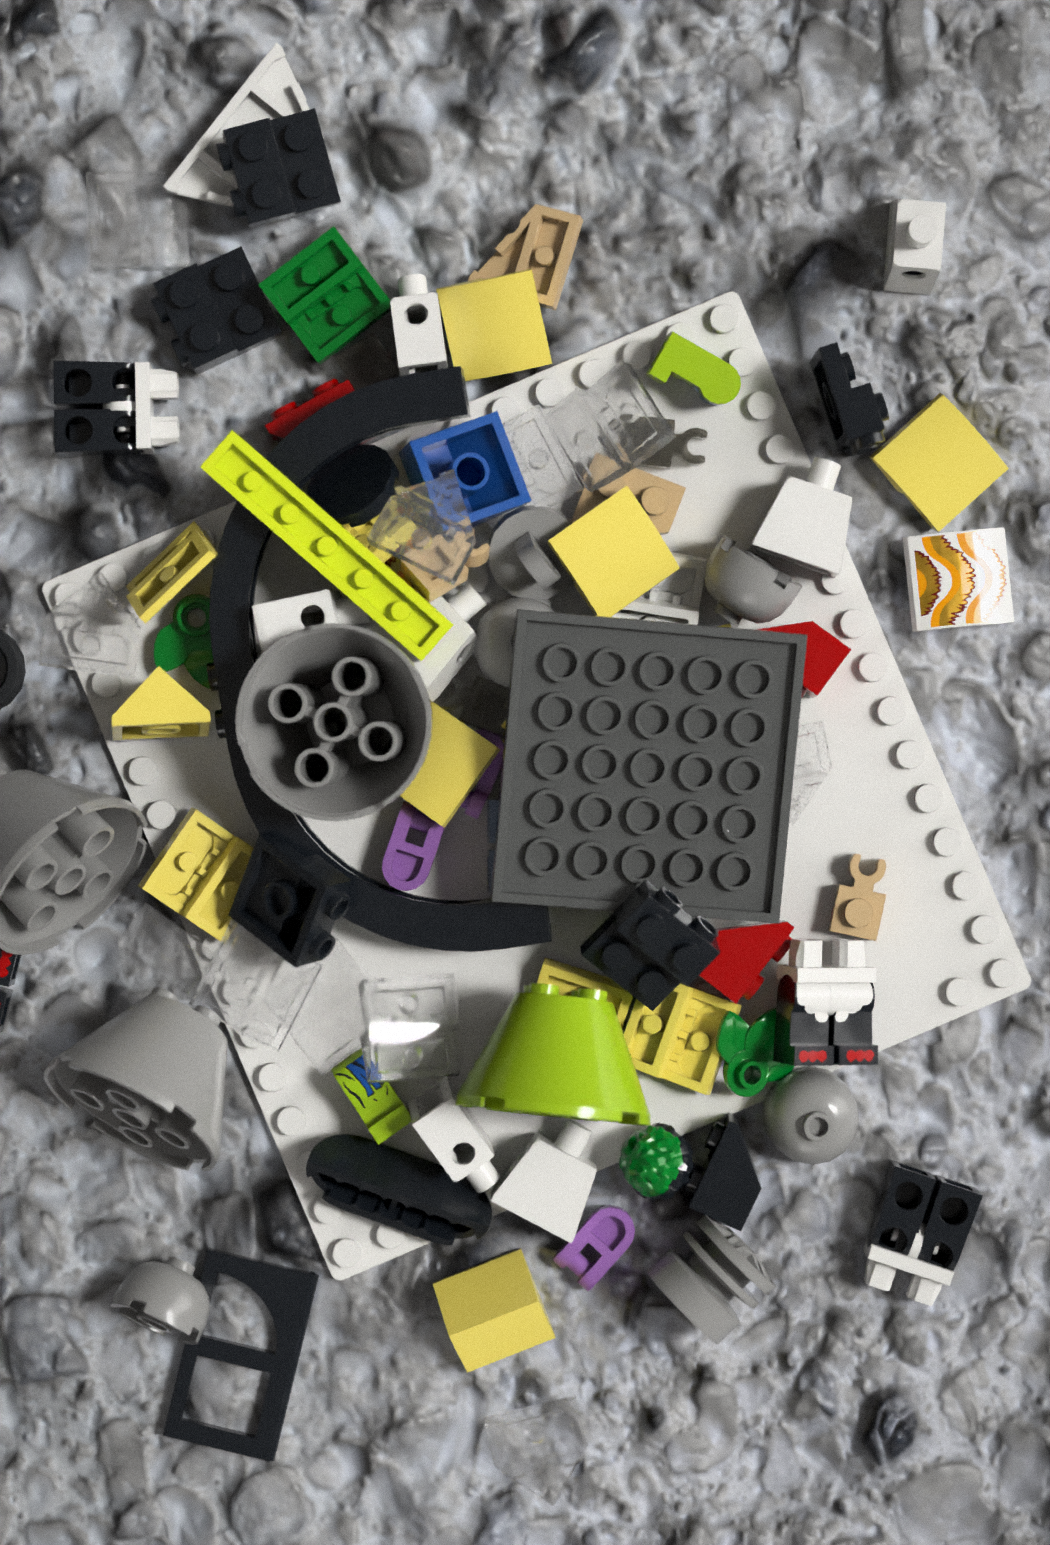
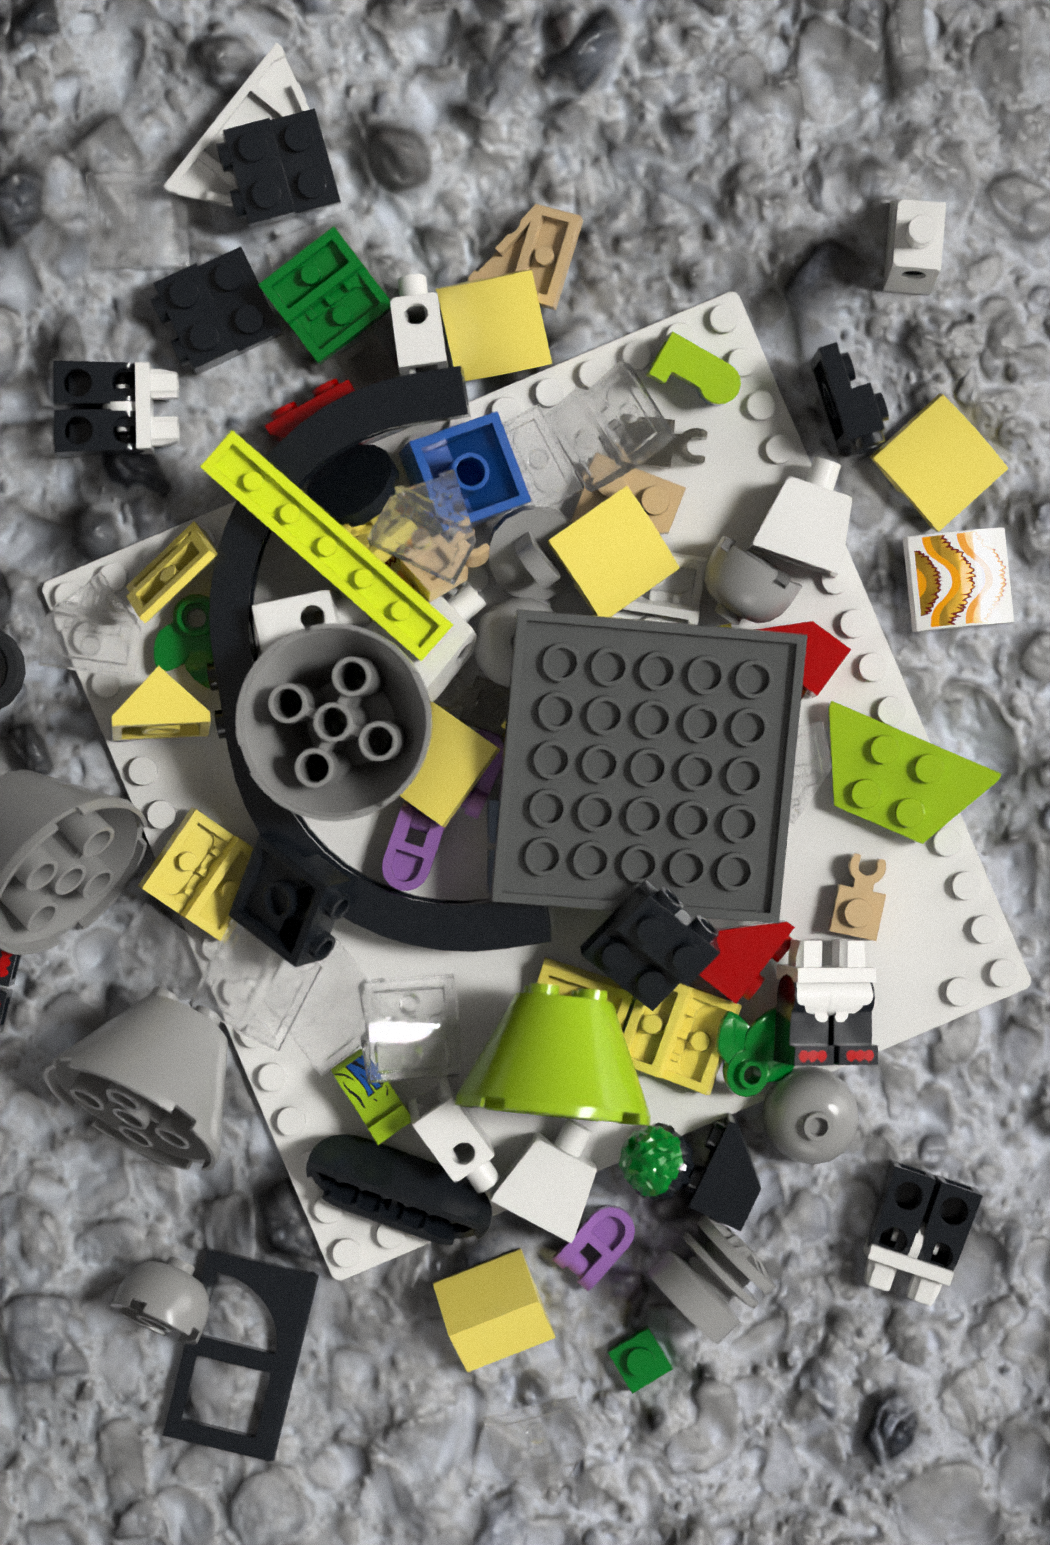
(640, 1359): none -> green plate
(899, 777): none -> lime wing

